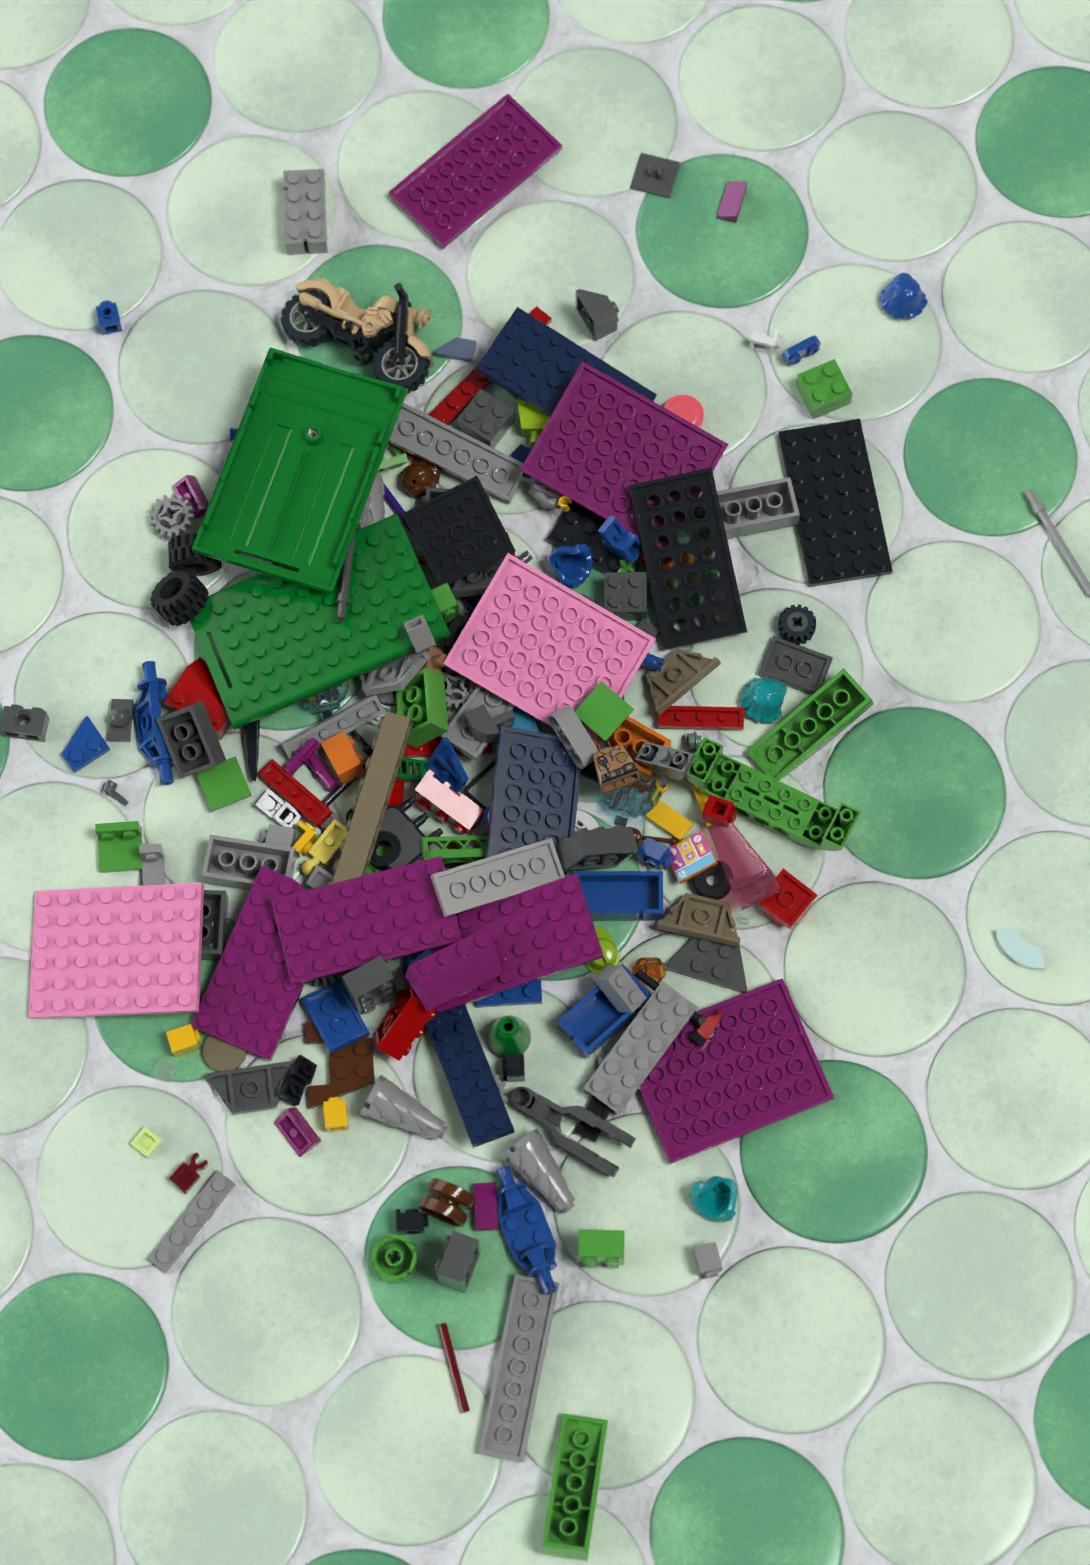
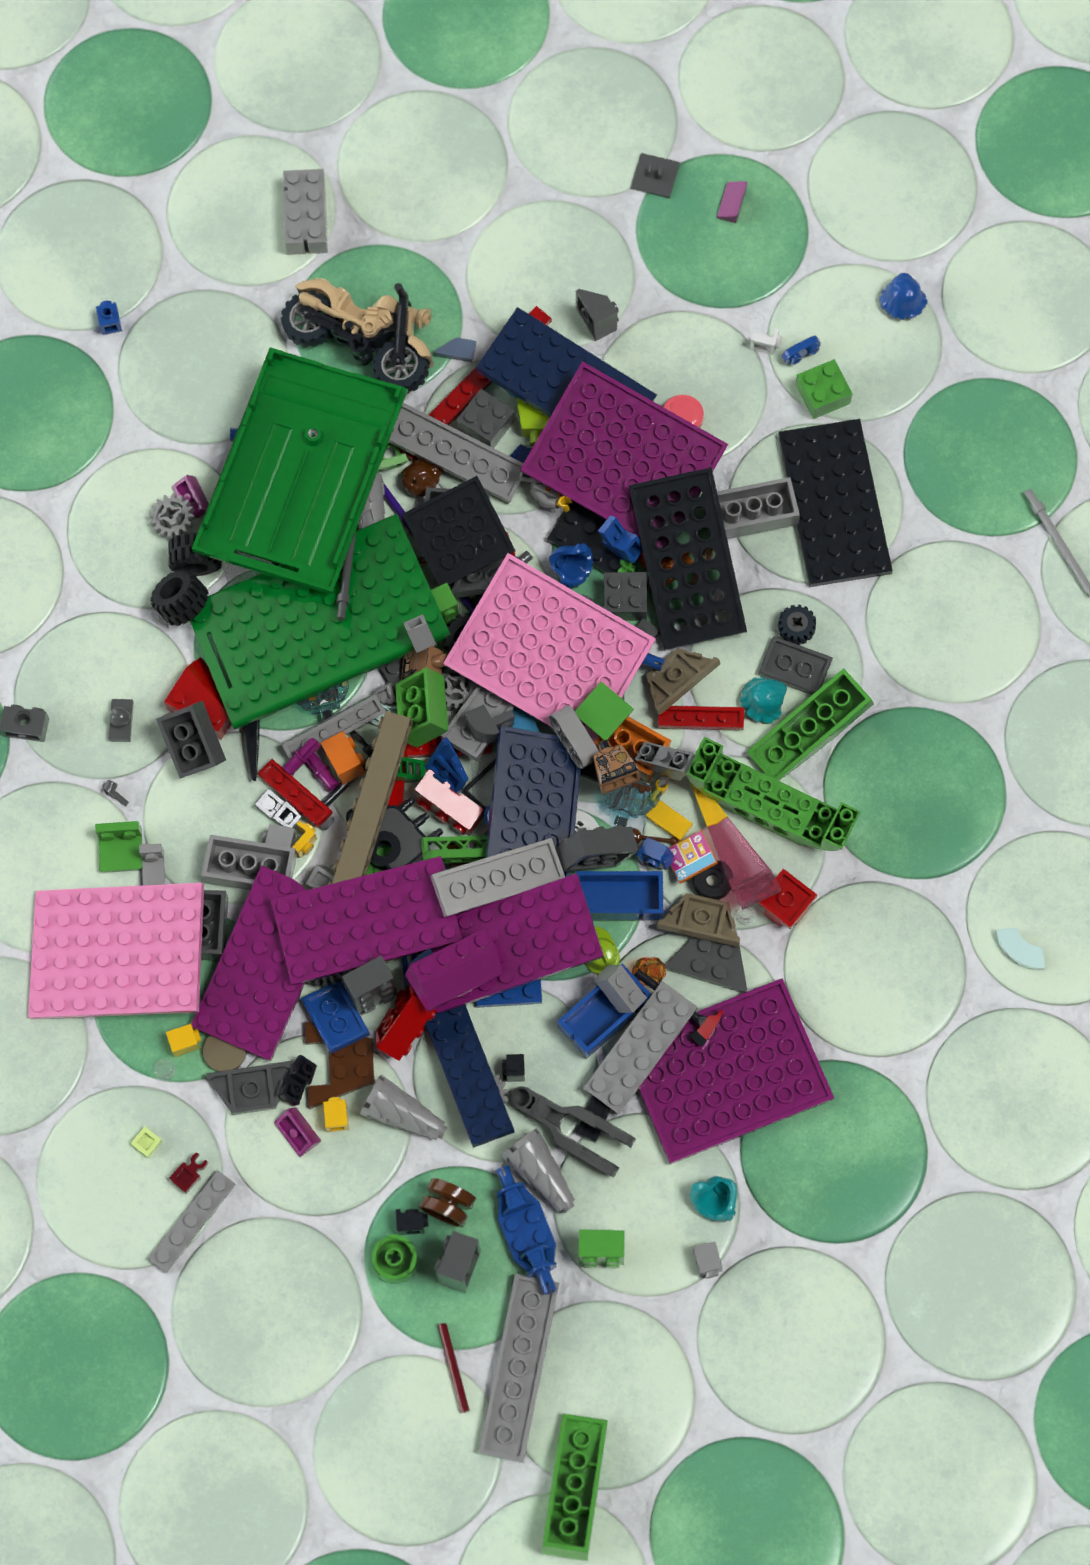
(84, 746): blue wing -> none
(147, 730): blue plate -> none
(224, 784): bright green tile -> none
(325, 847): light yellow plate -> none
(394, 675): light grey wing -> none
(475, 170): magenta plate -> none
(486, 1206): magenta slope -> none
(509, 1042): green cone -> none
(693, 741): sand green plate -> none
(714, 807): red brick -> none

